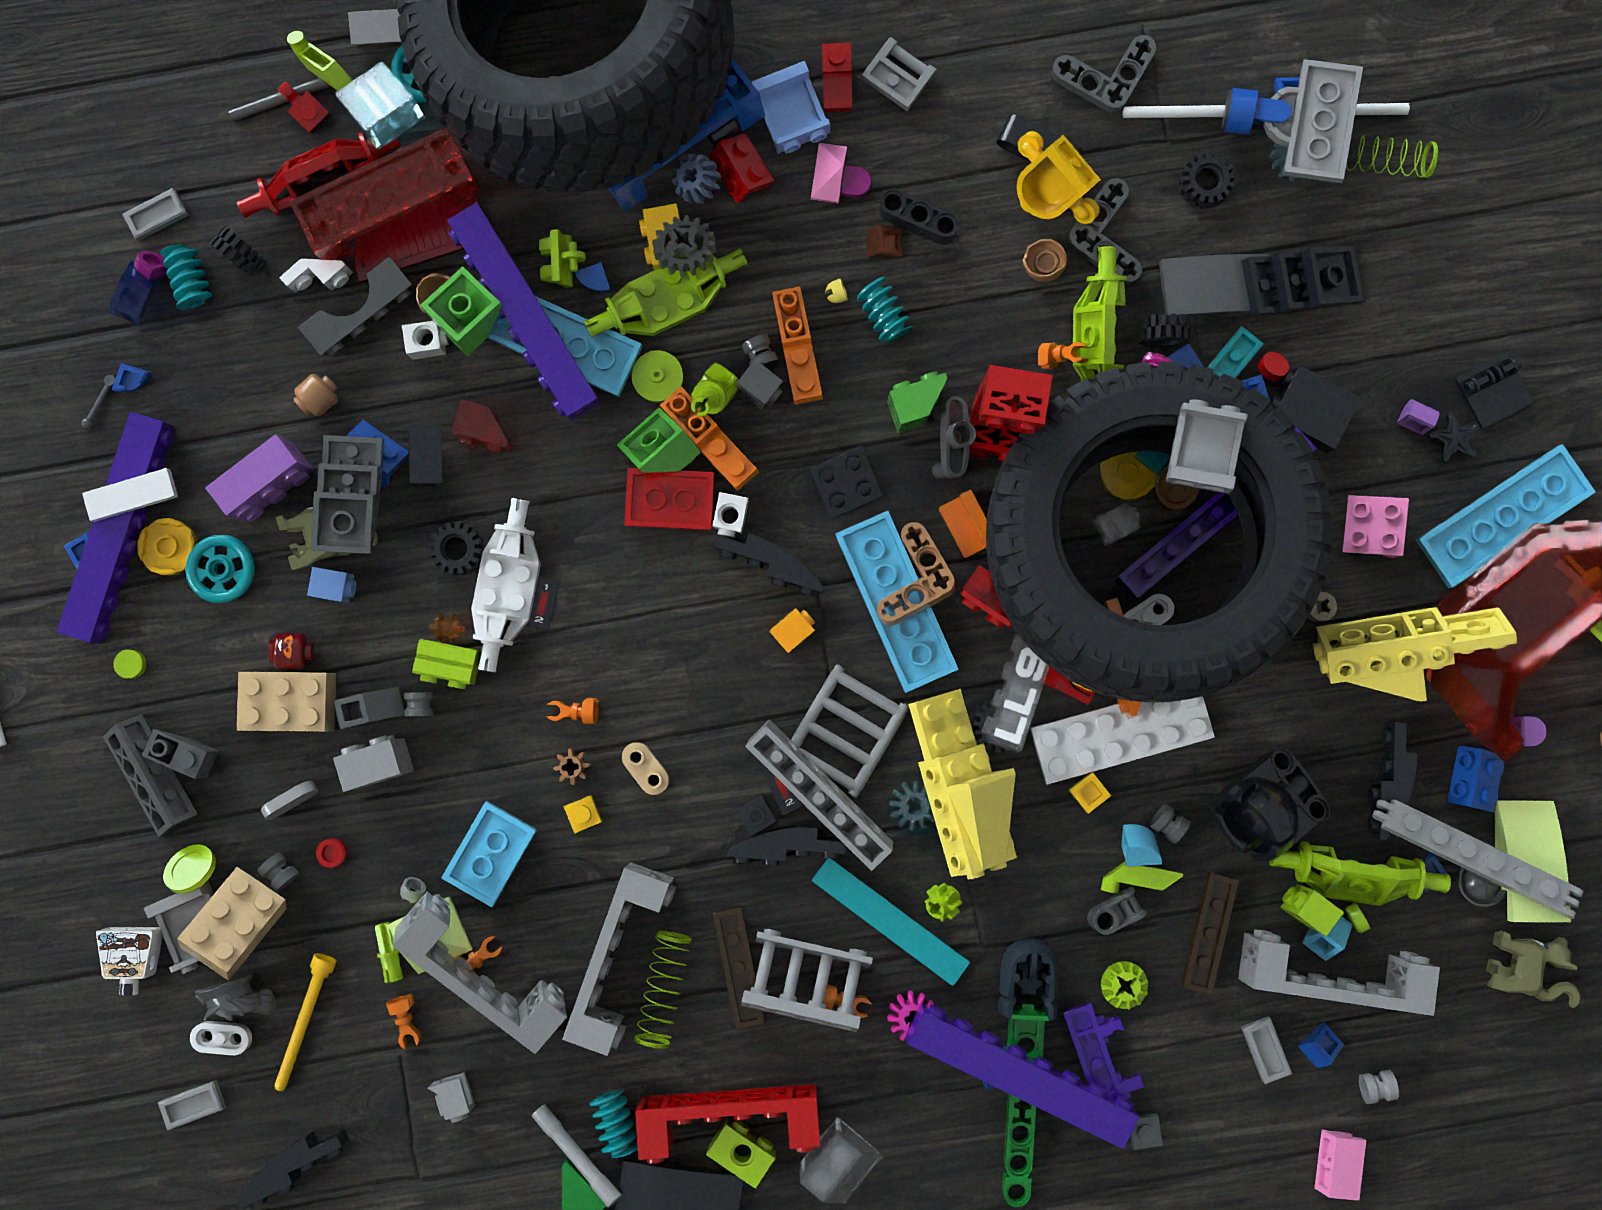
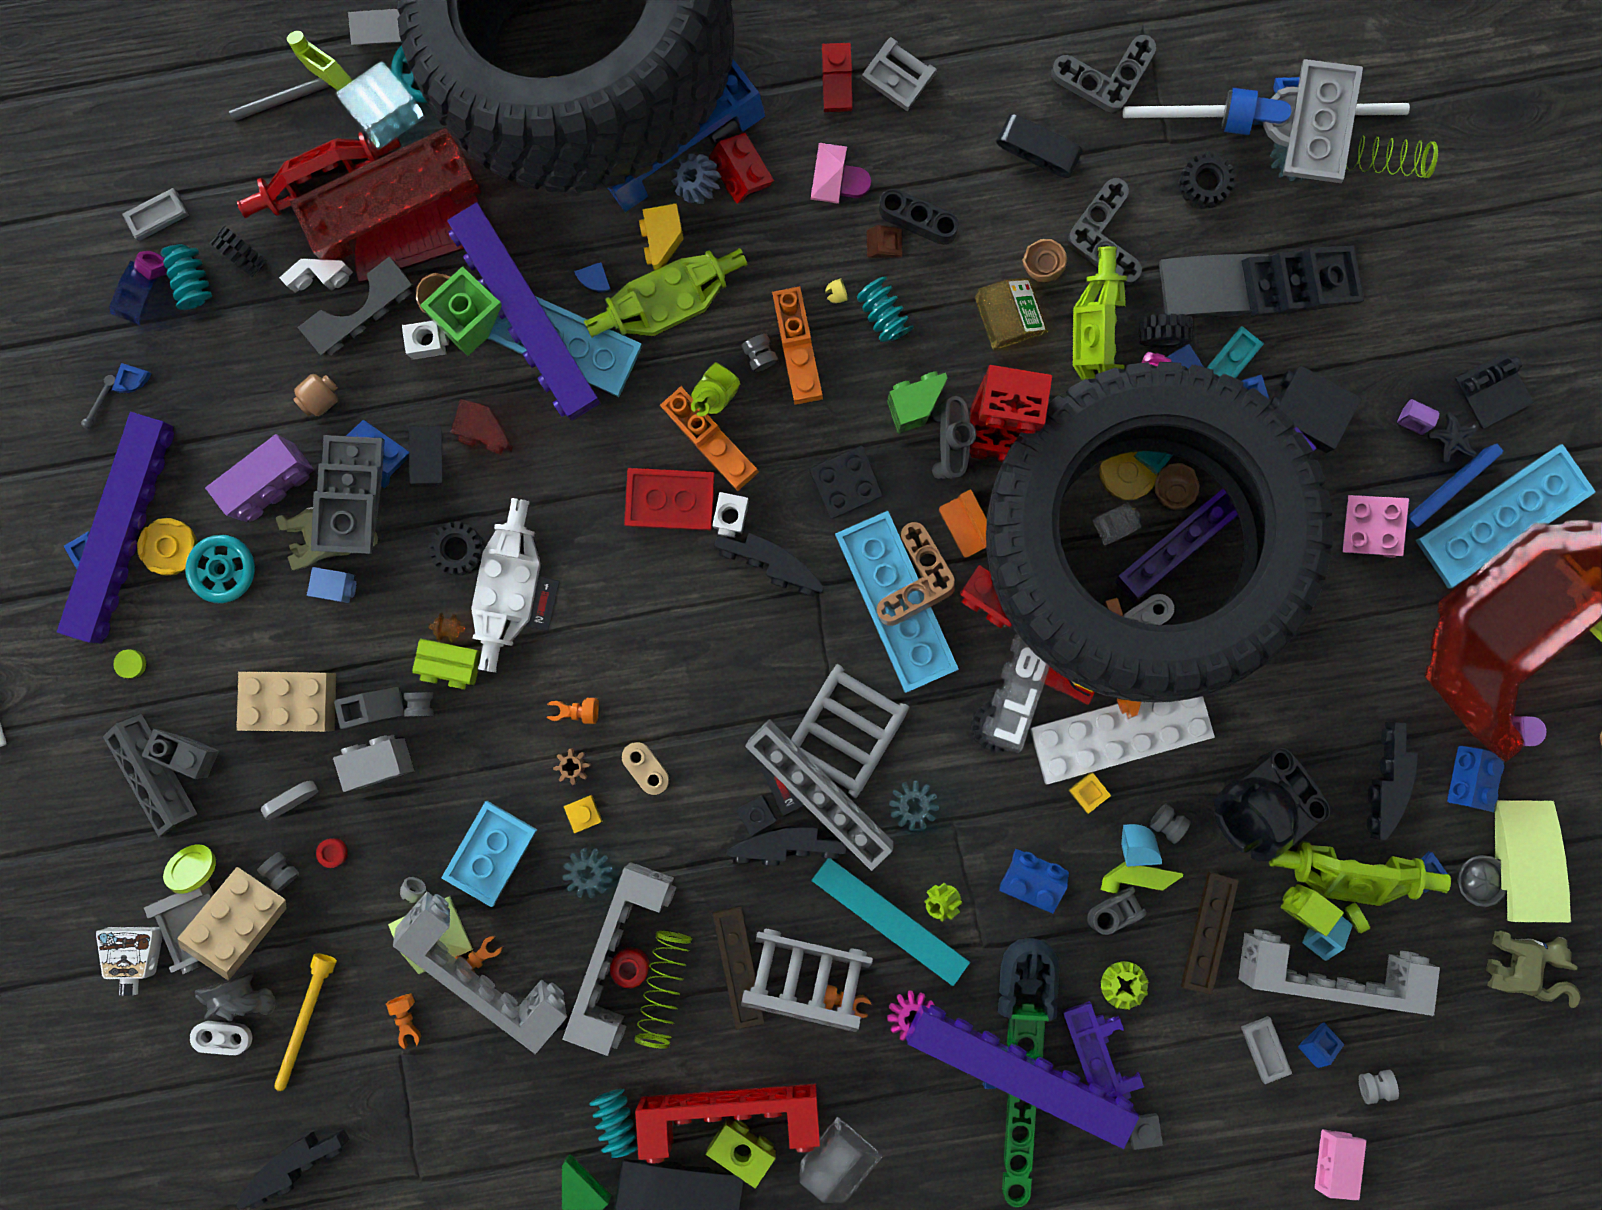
(130, 495): white tile -> none
(192, 1105): light grey tile -> none
(290, 651): dark red head -> none
(305, 109): red plate -> none
(388, 954): lime axle -> none
(453, 1097): light grey window -> none
(563, 258): lime hips -> none
(593, 882): none -> clear light blue gear
(599, 1182): light grey piece -> none
(629, 967): none -> red head
(657, 376): lime piece -> none
(659, 445): bright green slope -> none
(684, 246): dark grey gear -> none
(760, 385): dark grey slope -> none
(792, 108): light blue panel -> none
(793, 629): light orange brick -> none
(965, 795): light yellow wedge -> none
(1010, 312): none -> clear yellow slope
(1035, 881): none -> blue bracket
(1051, 354): orange piece -> none
(1055, 180): yellow piece -> none
(1206, 446): light grey panel -> none
(1273, 366): red tile -> none
(1330, 606): dark tan wheel -> none
(1398, 660): light yellow wedge -> none
(1453, 486): none -> blue tile
(1478, 857): light grey hinge -> none

